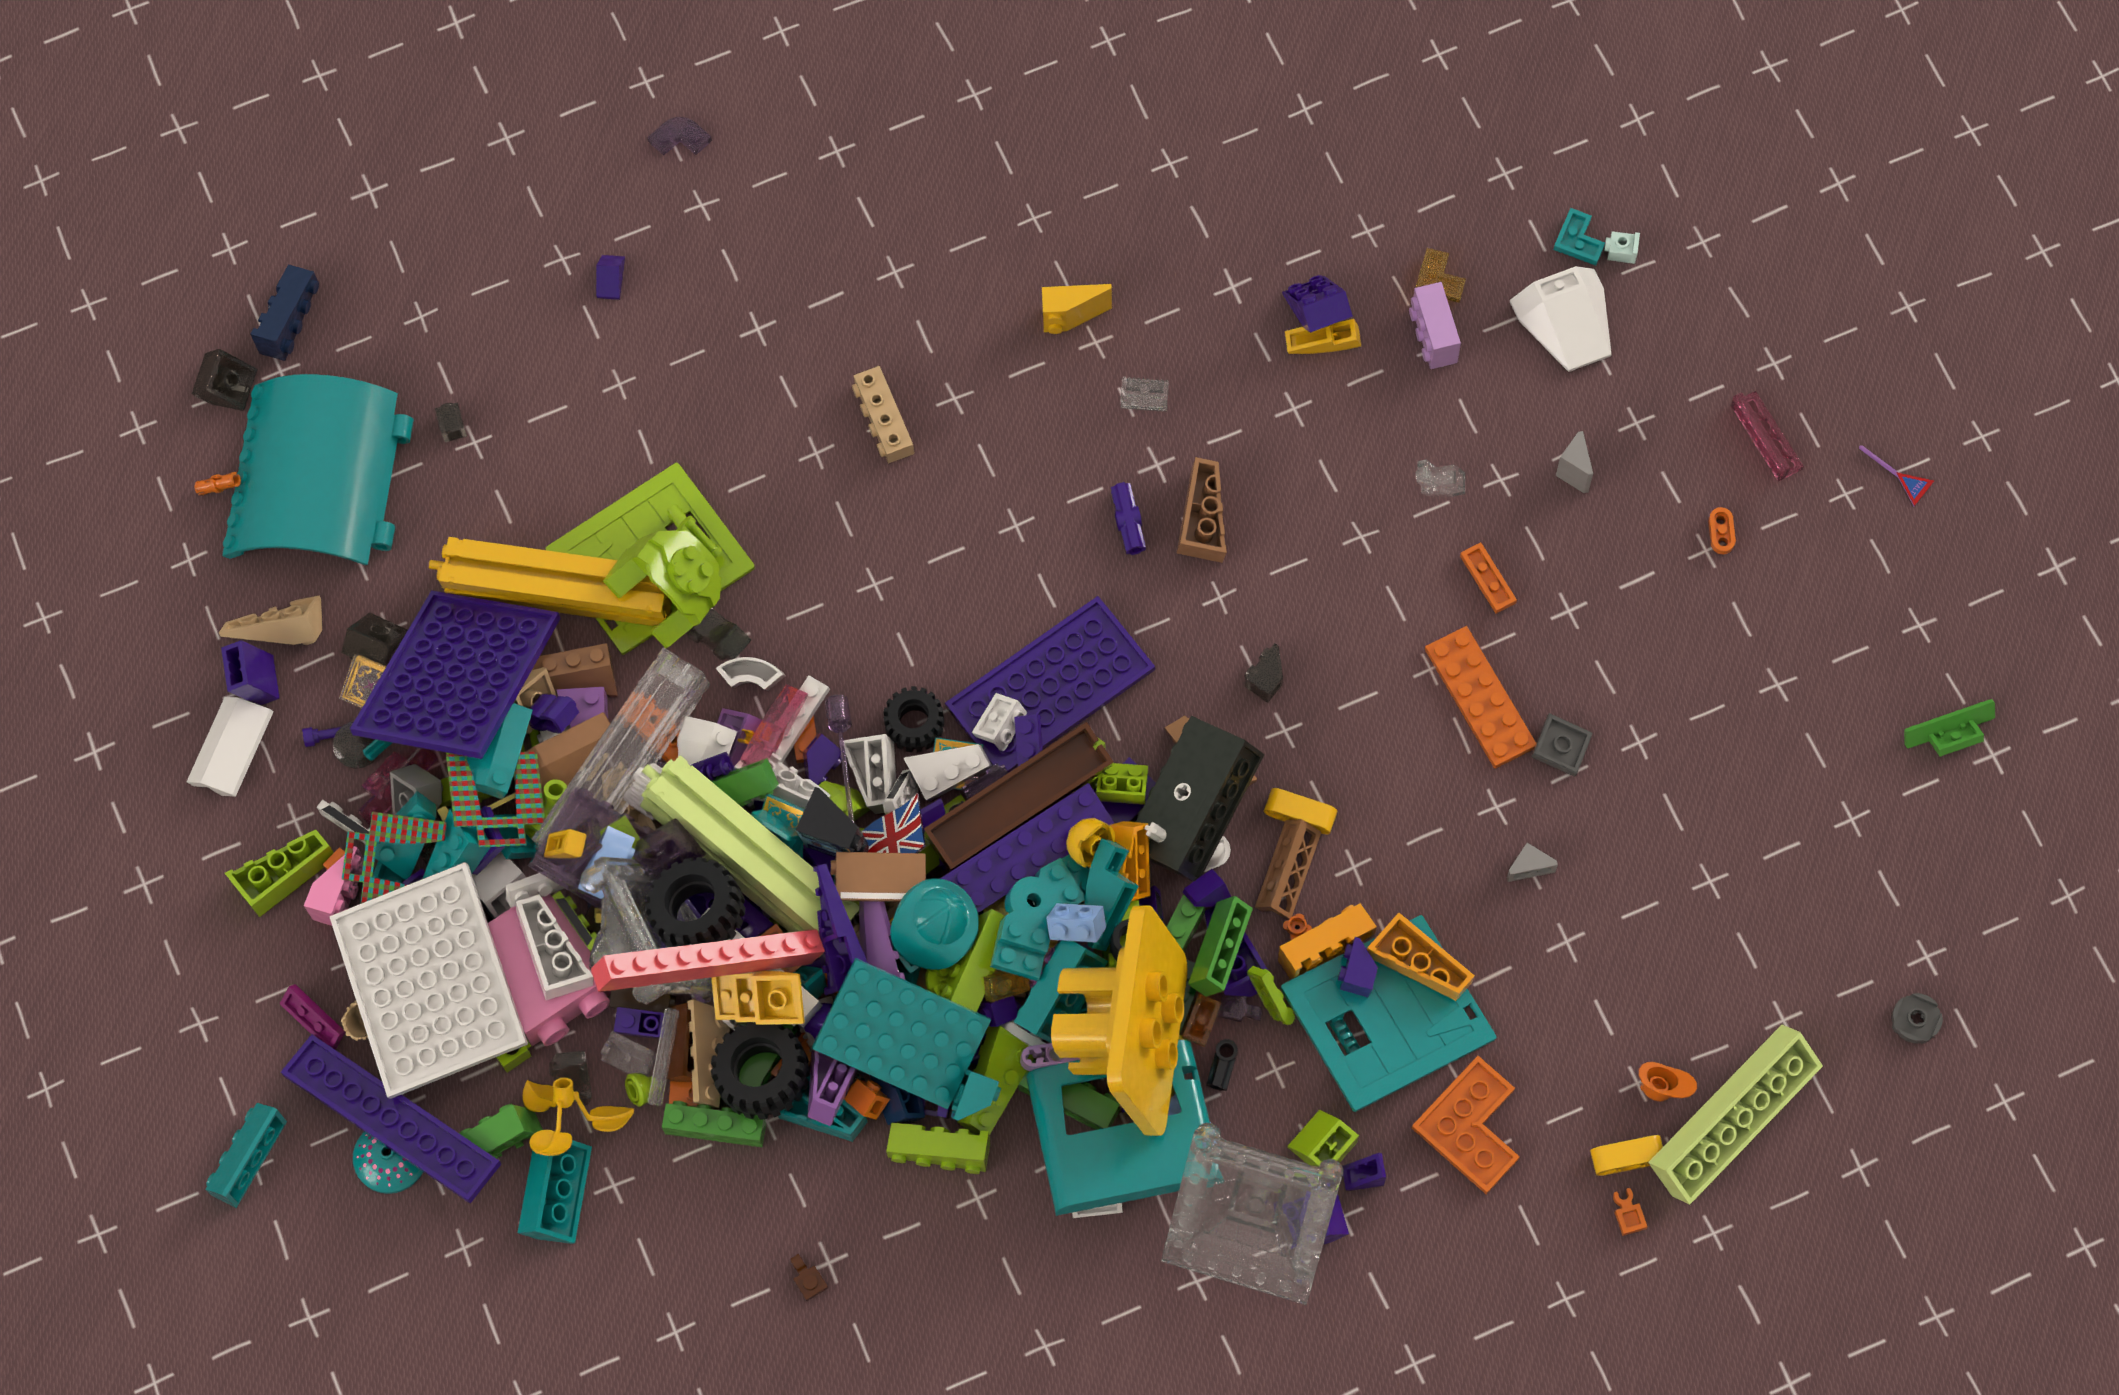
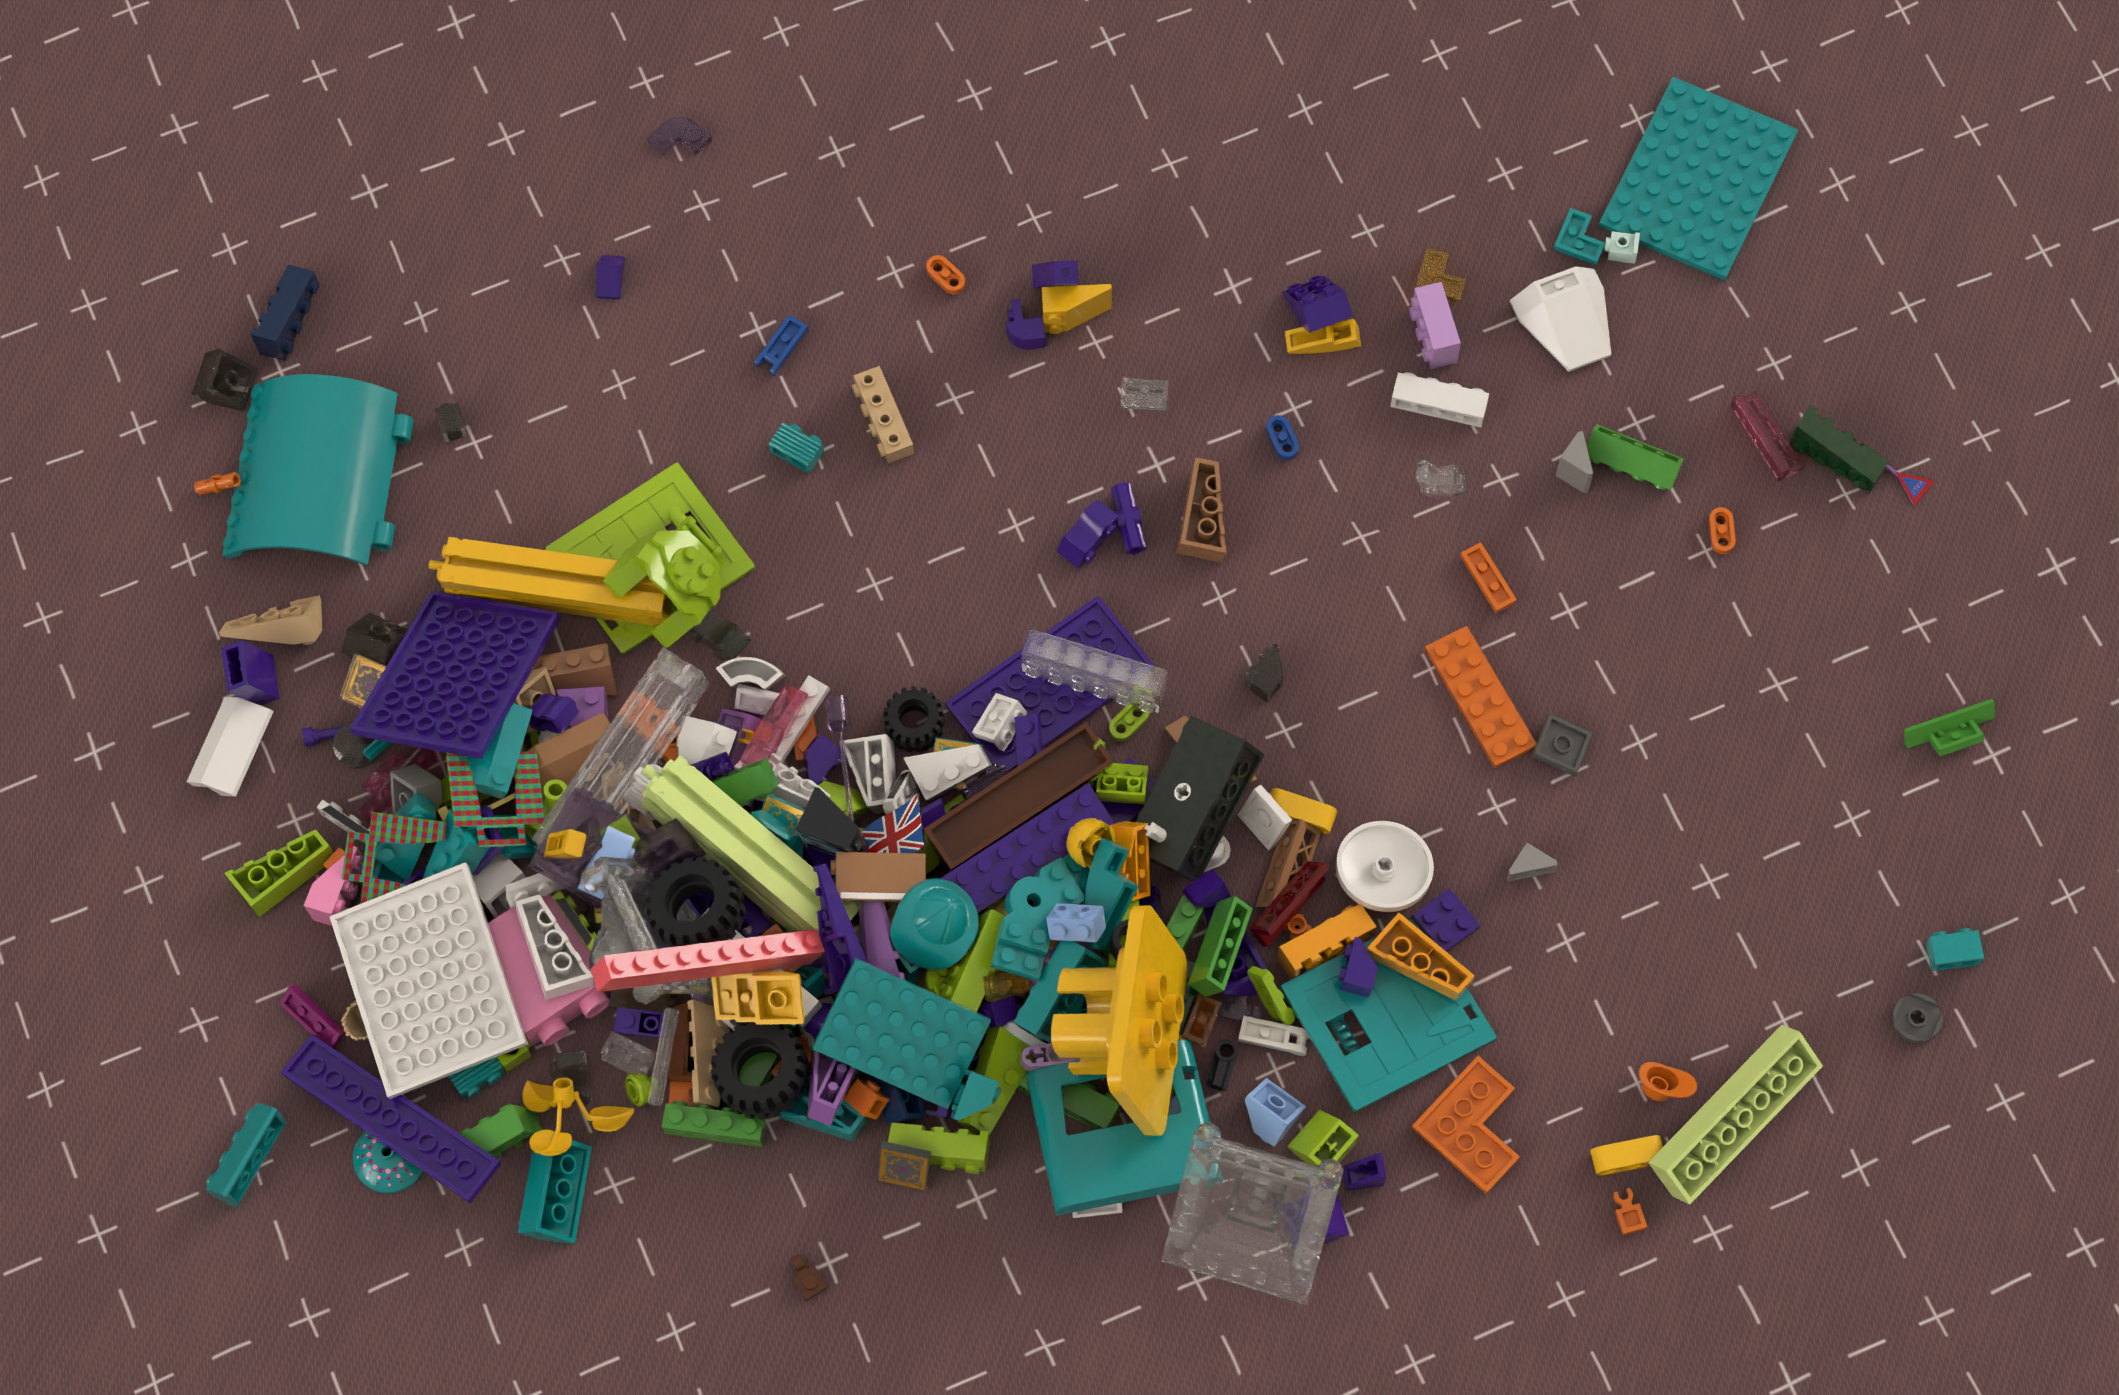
(472, 1079): none -> teal brick
(754, 699): none -> white plate
(782, 343): none -> blue hinge
(796, 447): none -> teal brick
(904, 1166): none -> dark grey tile
(947, 275): none -> orange plate
(1022, 332): none -> dark purple brick
(1055, 274): none -> dark purple slope
(1088, 534): none -> dark purple brick
(1094, 671): none -> clear brick
(1128, 721): none -> lime plate
(1264, 817): none -> white plate
(1272, 1111): none -> light blue slope
(1273, 1035): none -> white plate
(1282, 439): none -> blue plate
(1289, 902): none -> dark red fence
(1384, 866): none -> white dish
(1439, 399): none -> white brick
(1446, 920): none -> dark purple plate
(1633, 457): none -> bright green brick
(1699, 178): none -> teal plate
(1837, 450): none -> dark green wedge
(1954, 949): none -> teal brick

